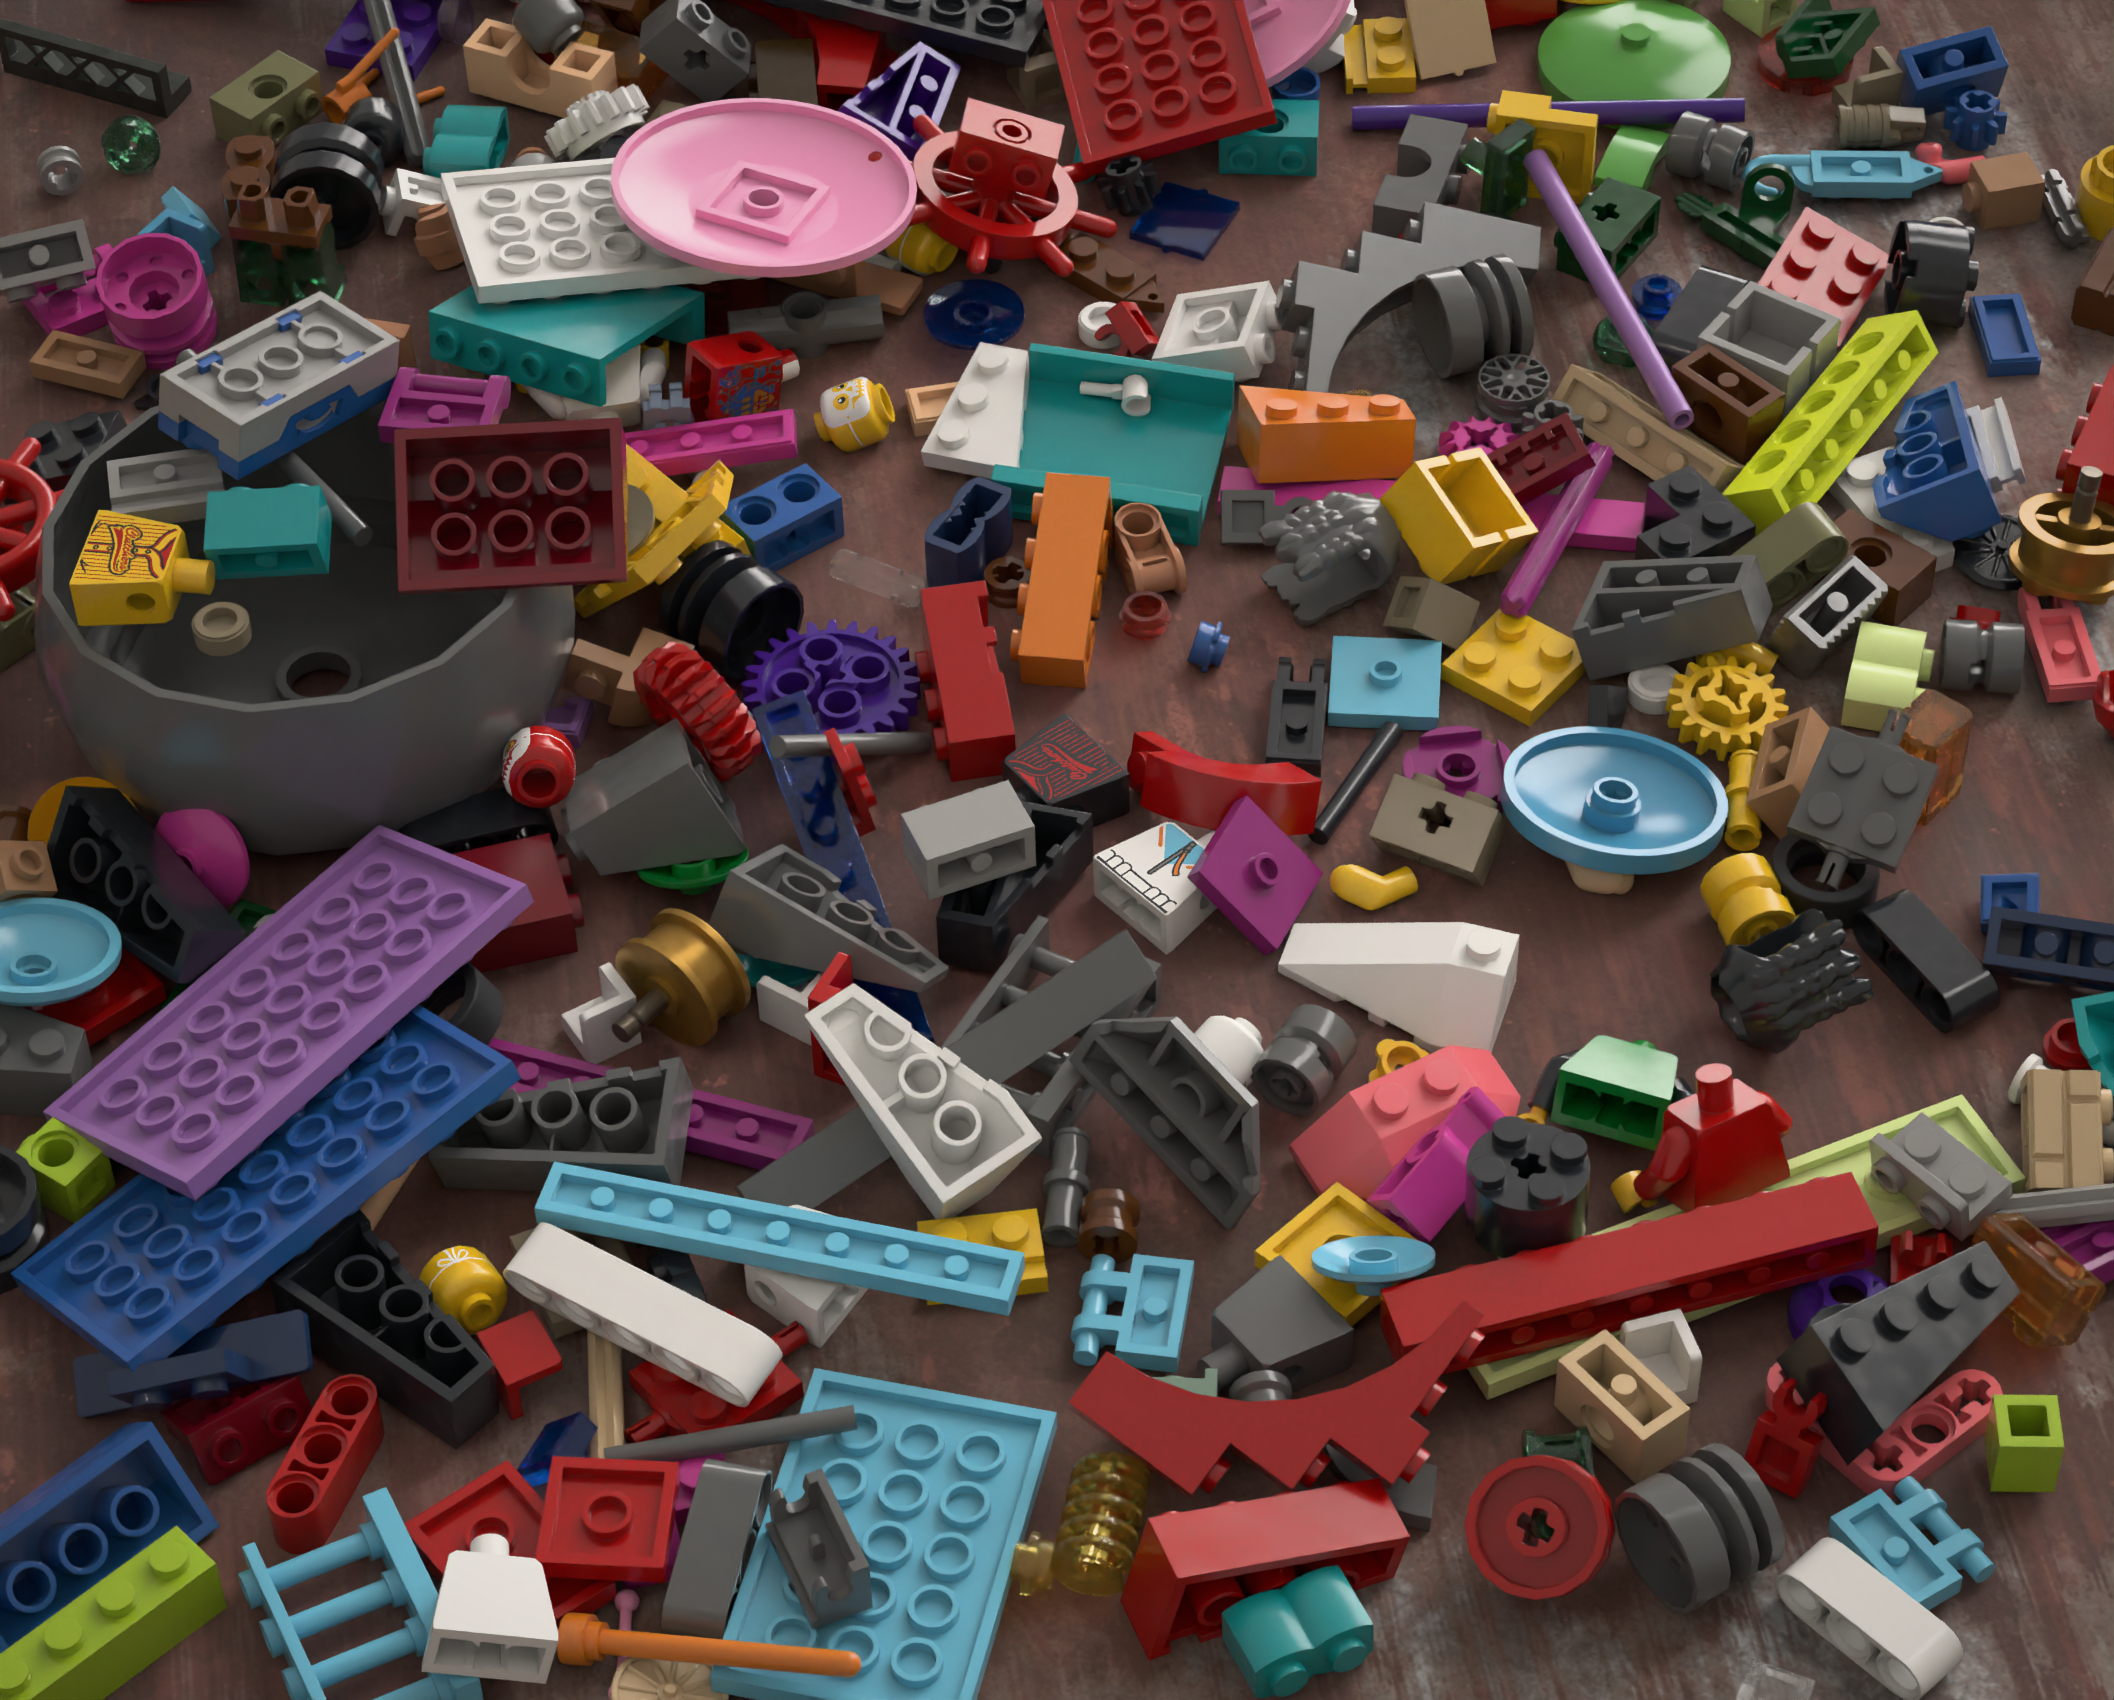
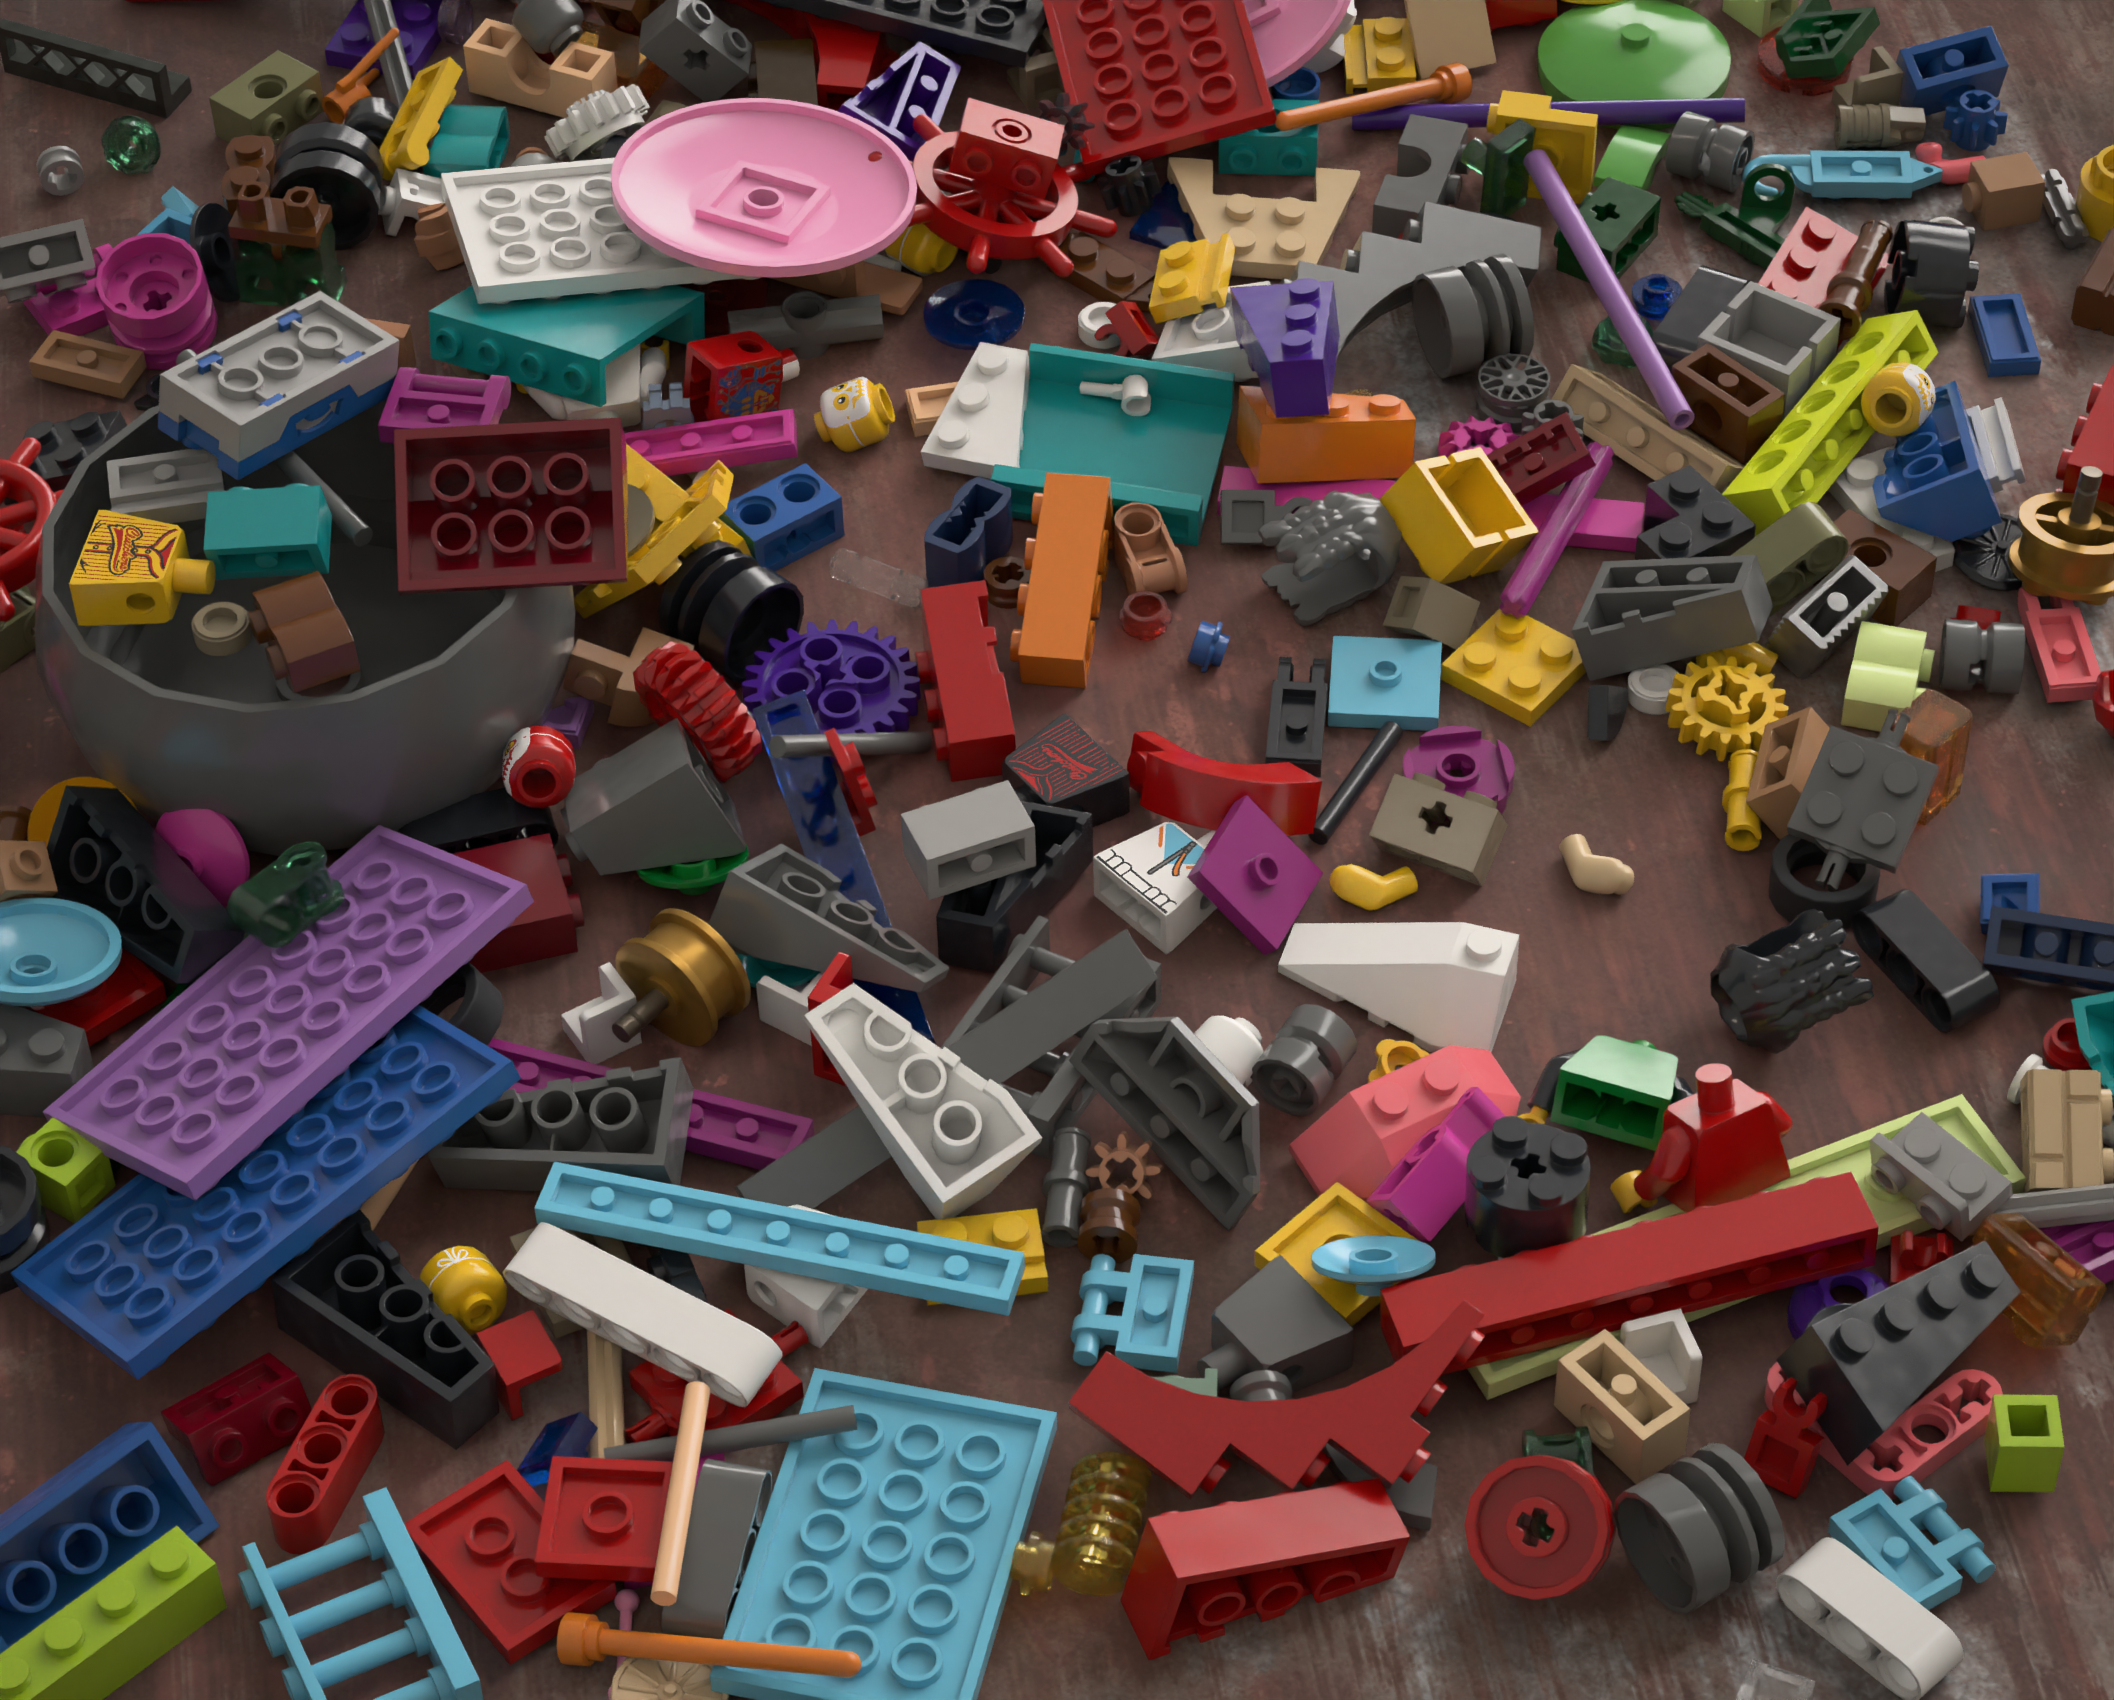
(199, 1368): dark blue bracket -> none
(214, 247): none -> black dish
(286, 897): none -> clear green piece
(303, 632): none -> reddish brown brick
(418, 117): none -> yellow plate
(492, 1616): white torso -> none
(680, 1494): none -> light nougat bar
(819, 1552): dark grey hinge -> none
(1076, 120): none -> black gear
(1120, 1154): none -> nougat gear
(1191, 277): none -> yellow plate
(1266, 232): none -> tan wing
(1290, 342): none -> wedge
(1298, 1632): teal brick -> none
(1447, 84): none -> orange piece
(1614, 800): dark azure dish -> none
(1745, 898): yellow wheel -> none
(1852, 289): none -> reddish brown pin
(1898, 399): none -> yellow head

